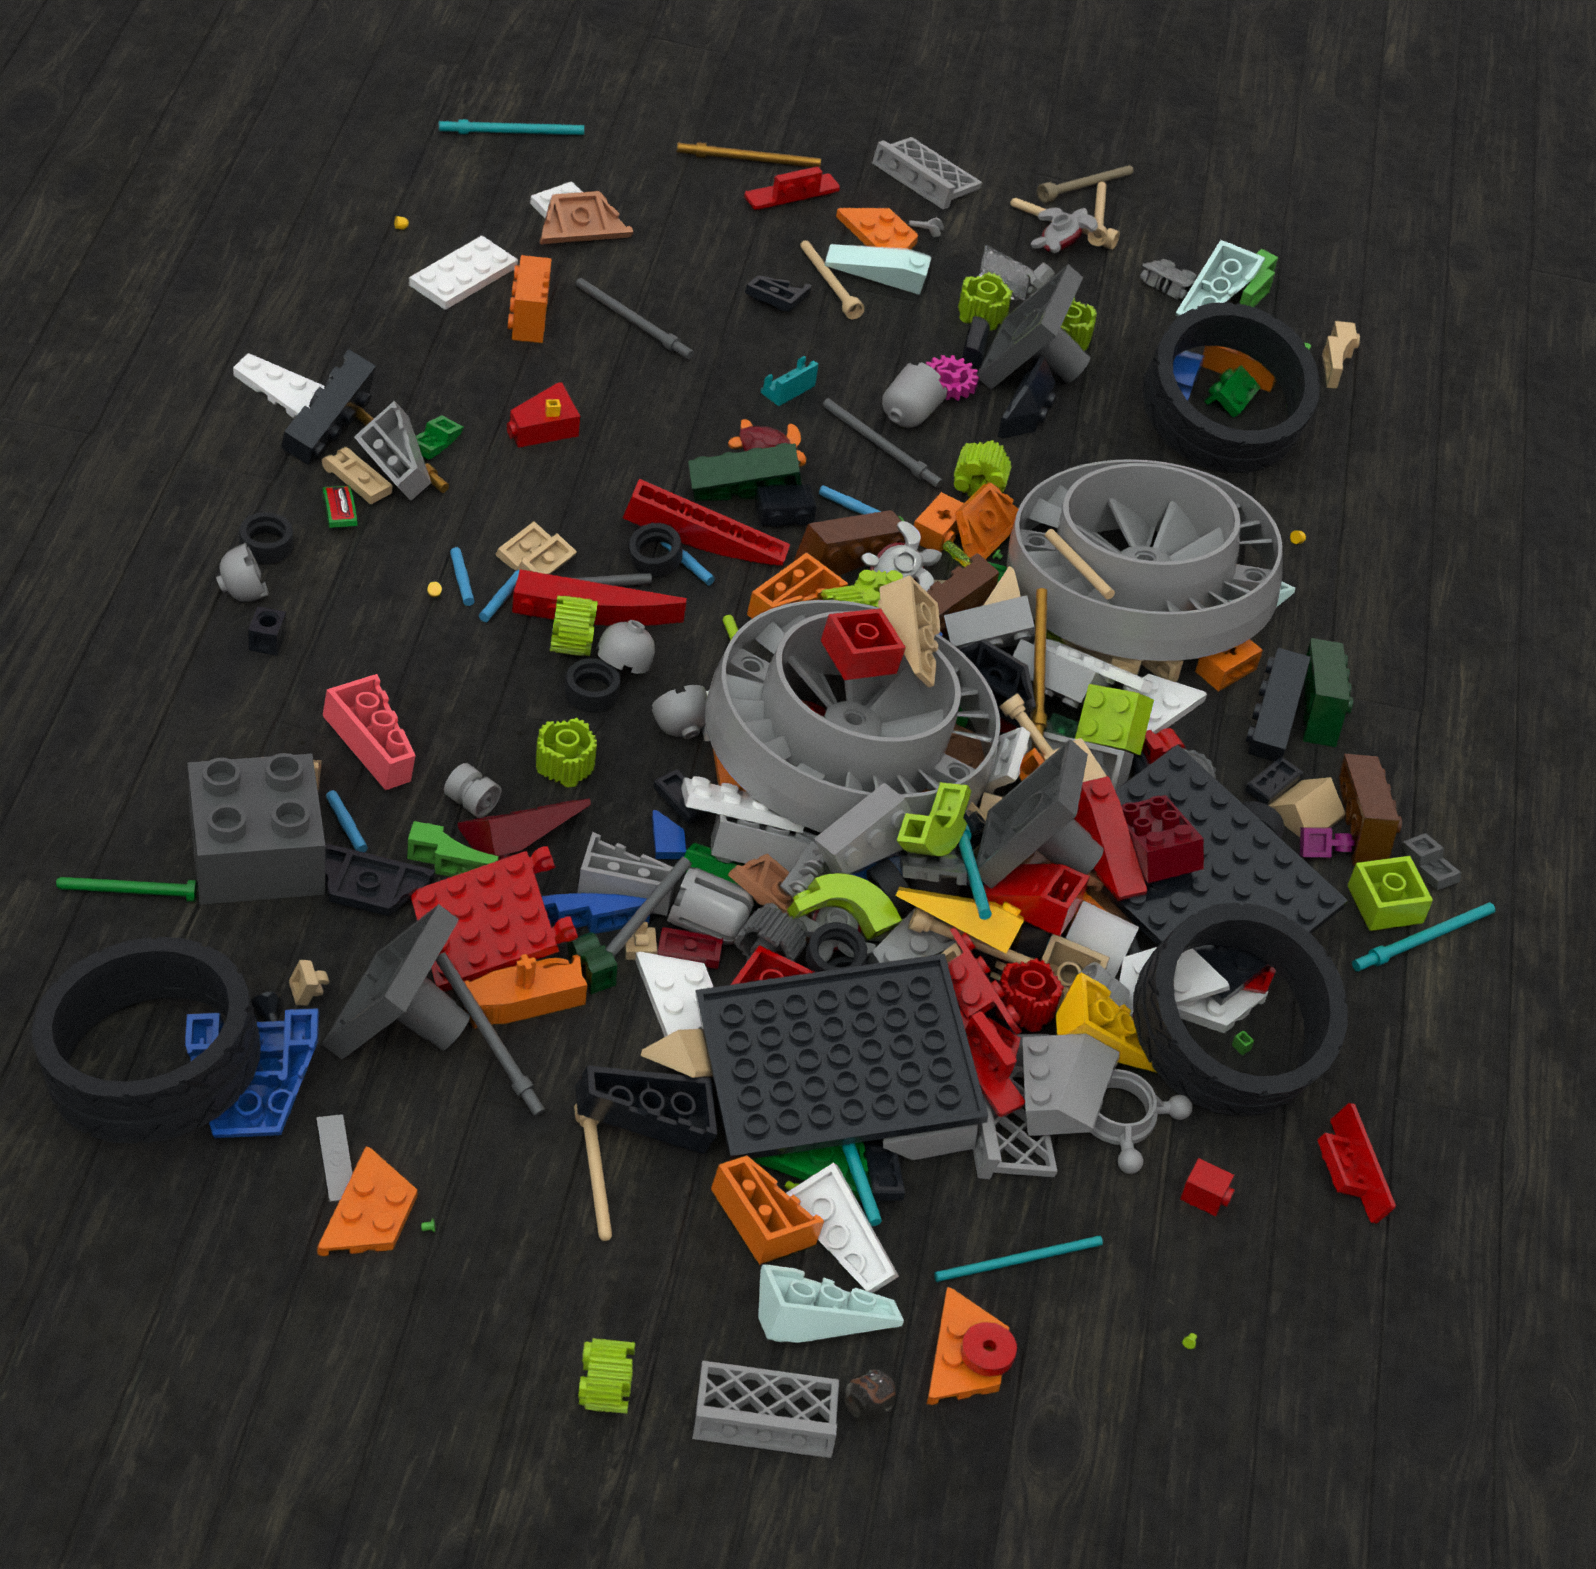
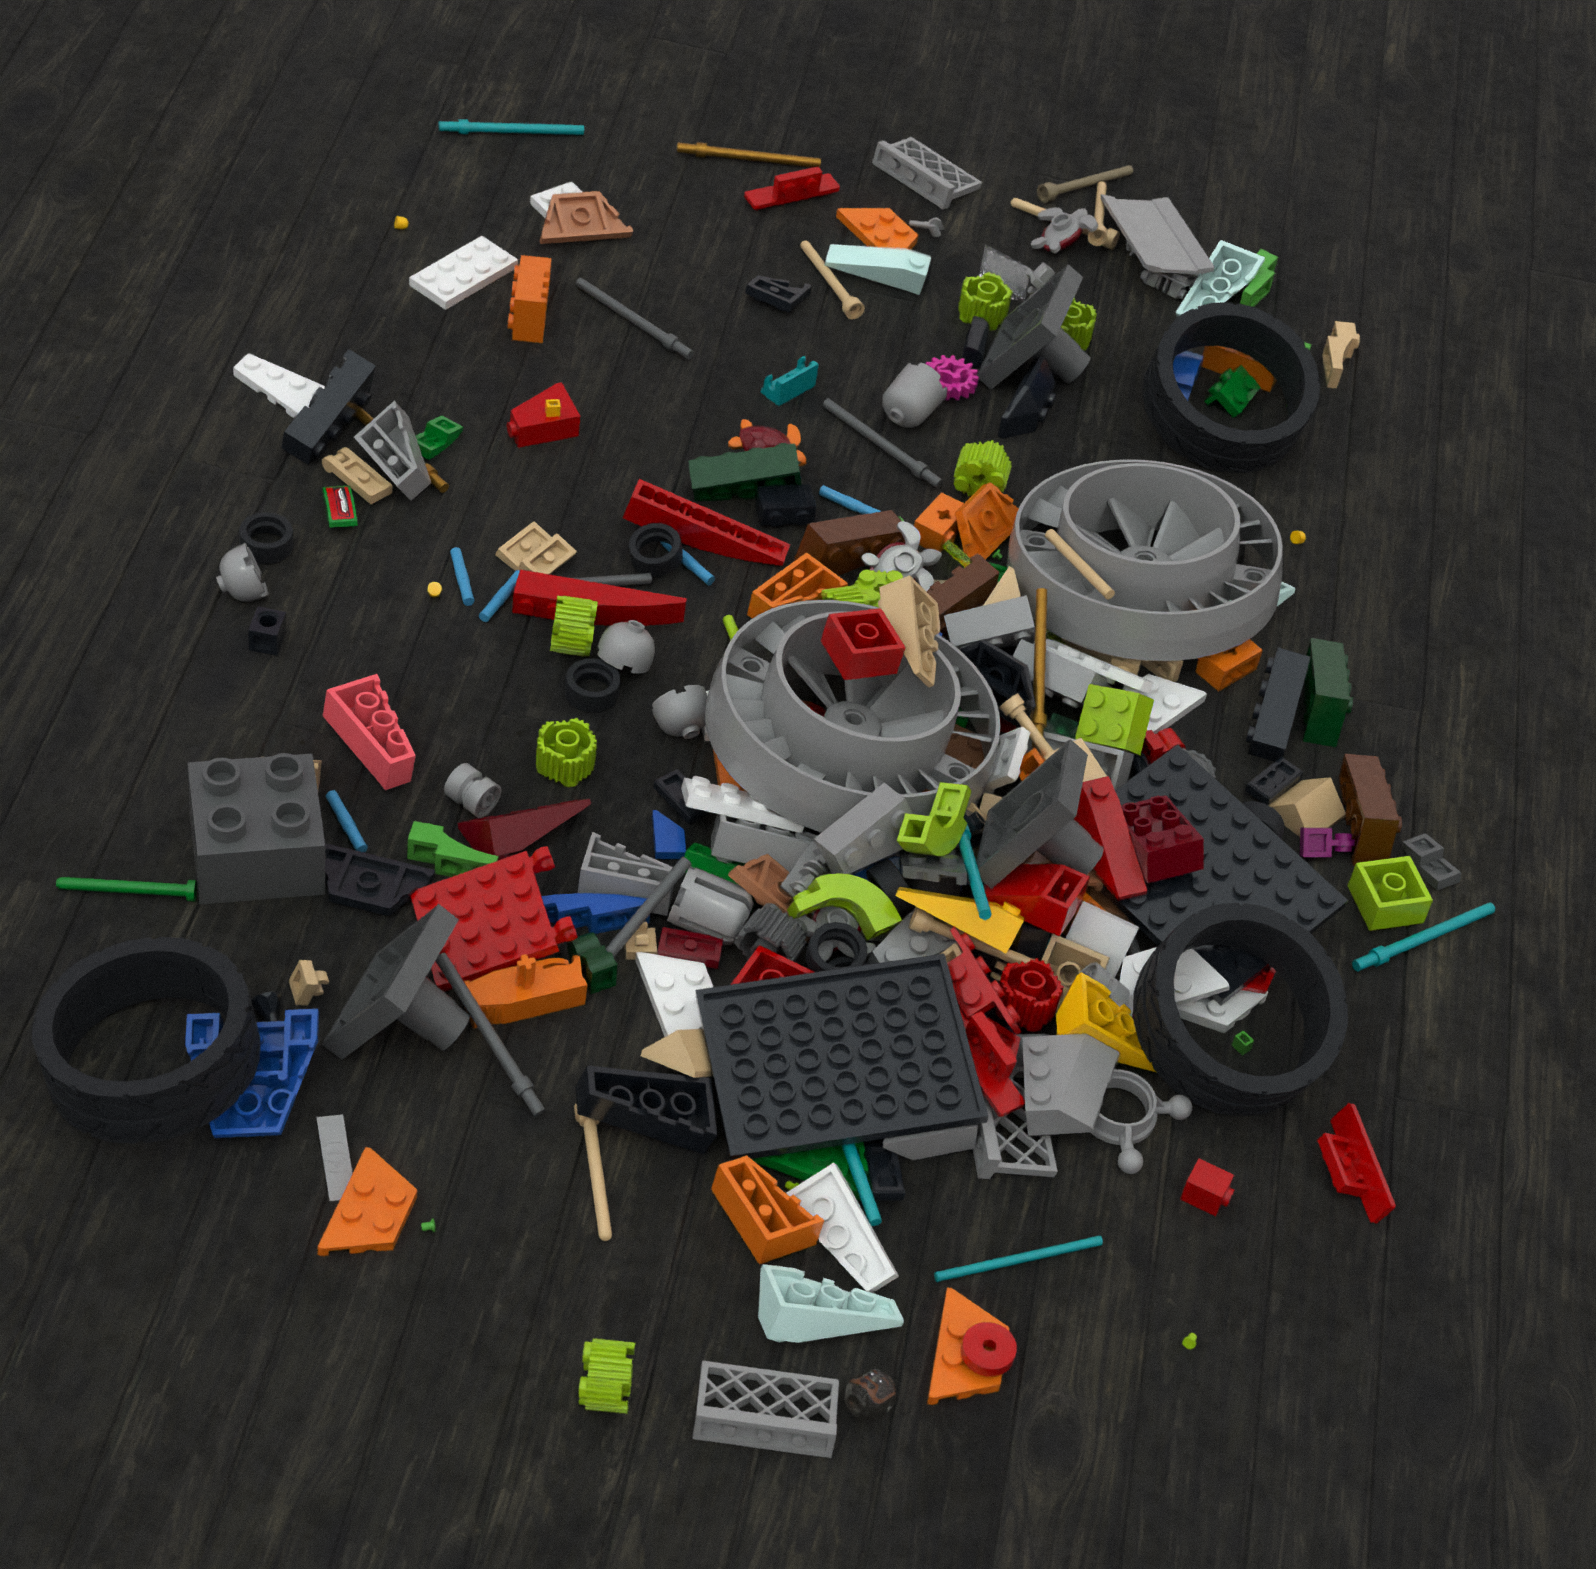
(1158, 236): none -> light grey hinge

